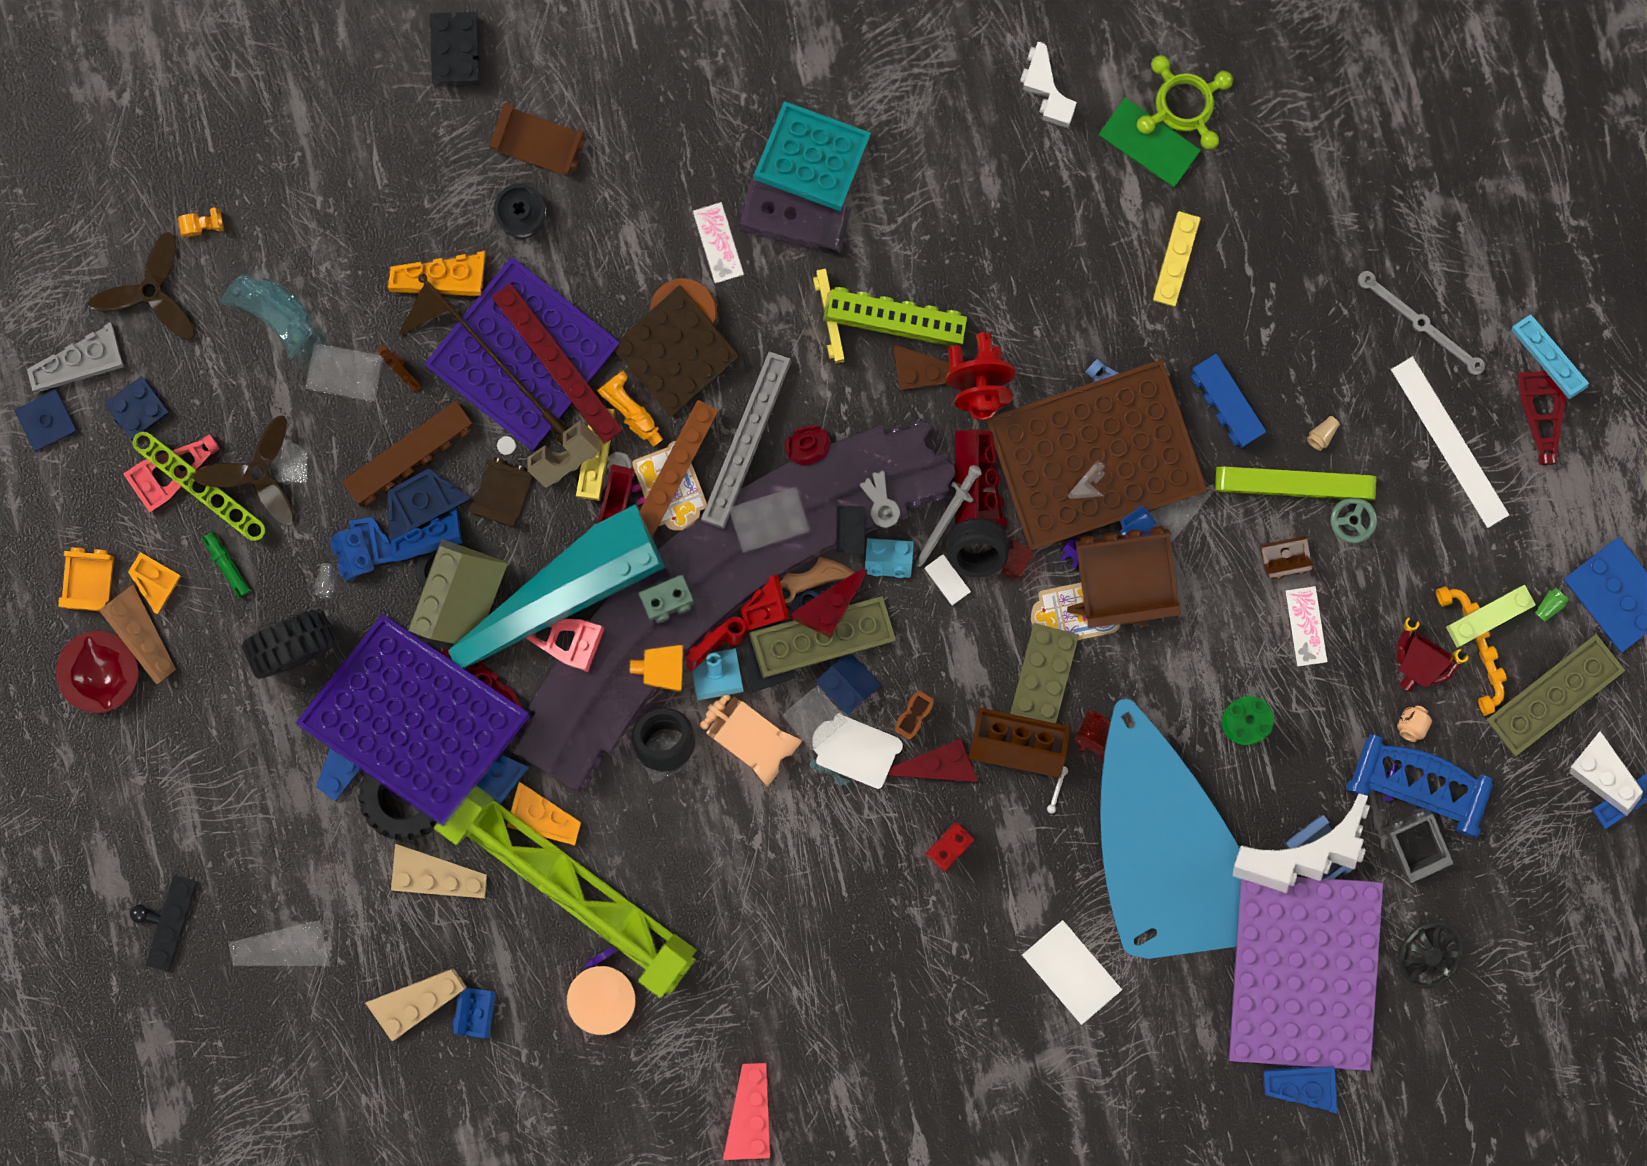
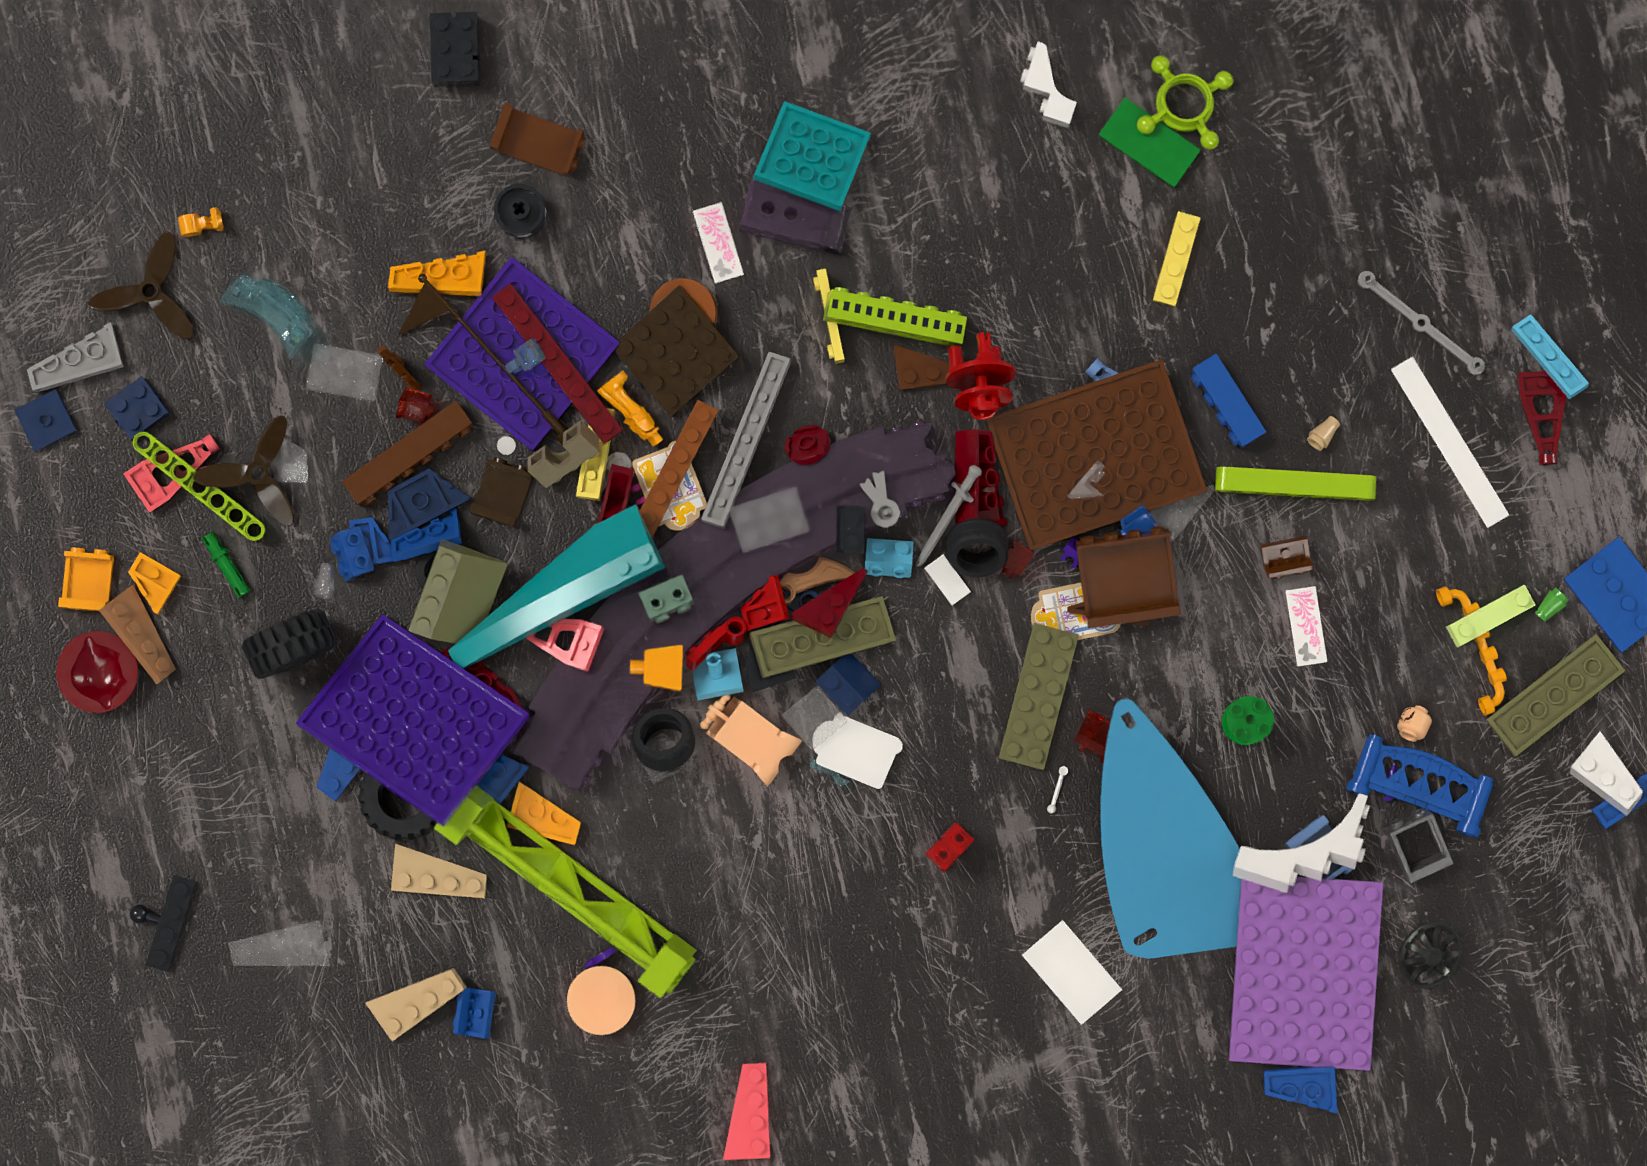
(415, 405): none -> clear red window
(526, 358): none -> clear light blue plate
(917, 710): dark orange brick -> none
(943, 763): dark red wing -> none
(1019, 742): reddish brown slope -> none
(1363, 534): sand green piece -> none
(1423, 660): dark red torso -> none

